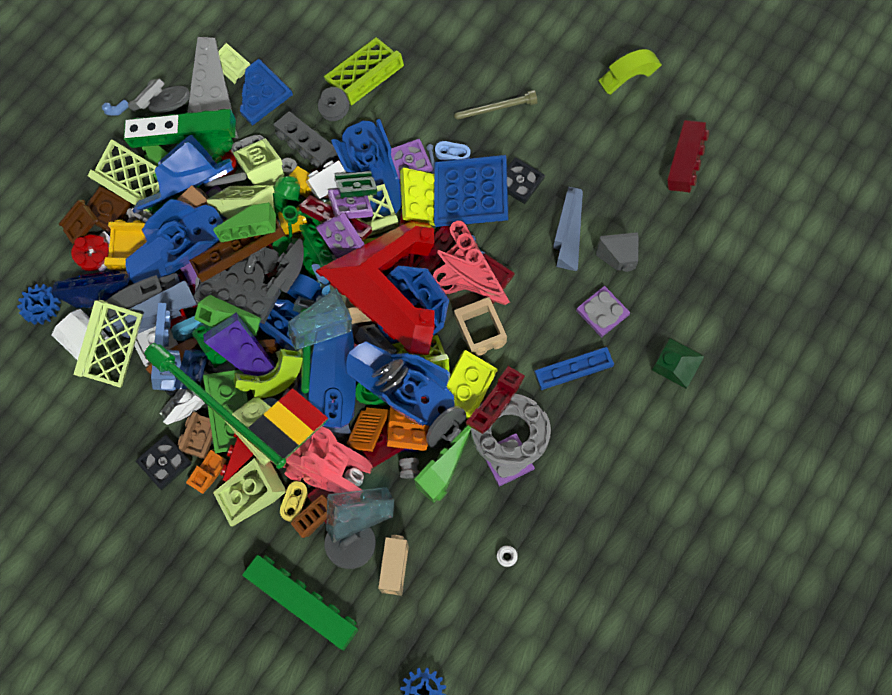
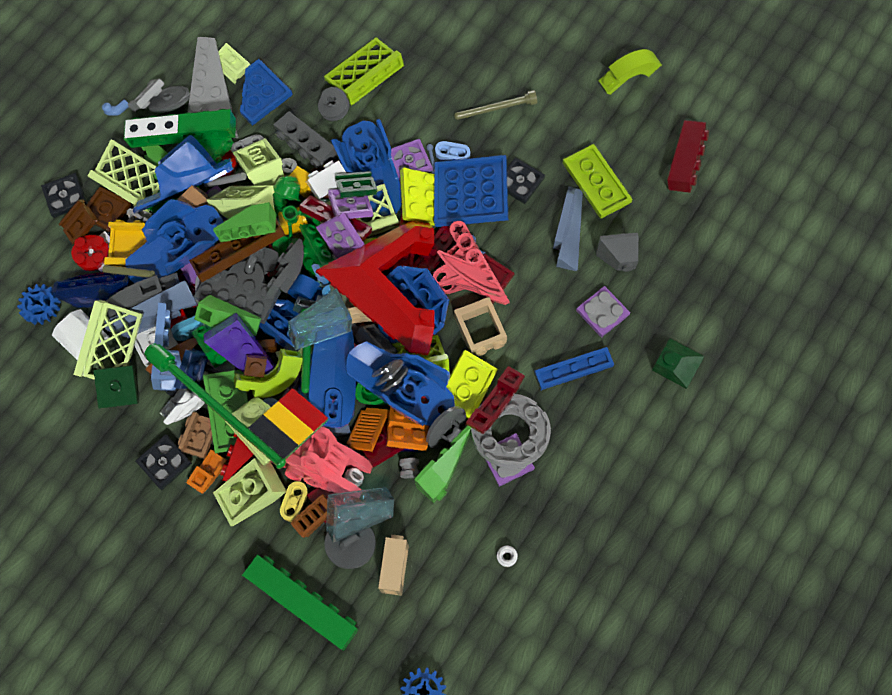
(63, 194): none -> black piece
(116, 386): none -> dark green plate
(128, 271): none -> olive bar
(255, 365): none -> reddish brown plate
(597, 181): none -> lime plate

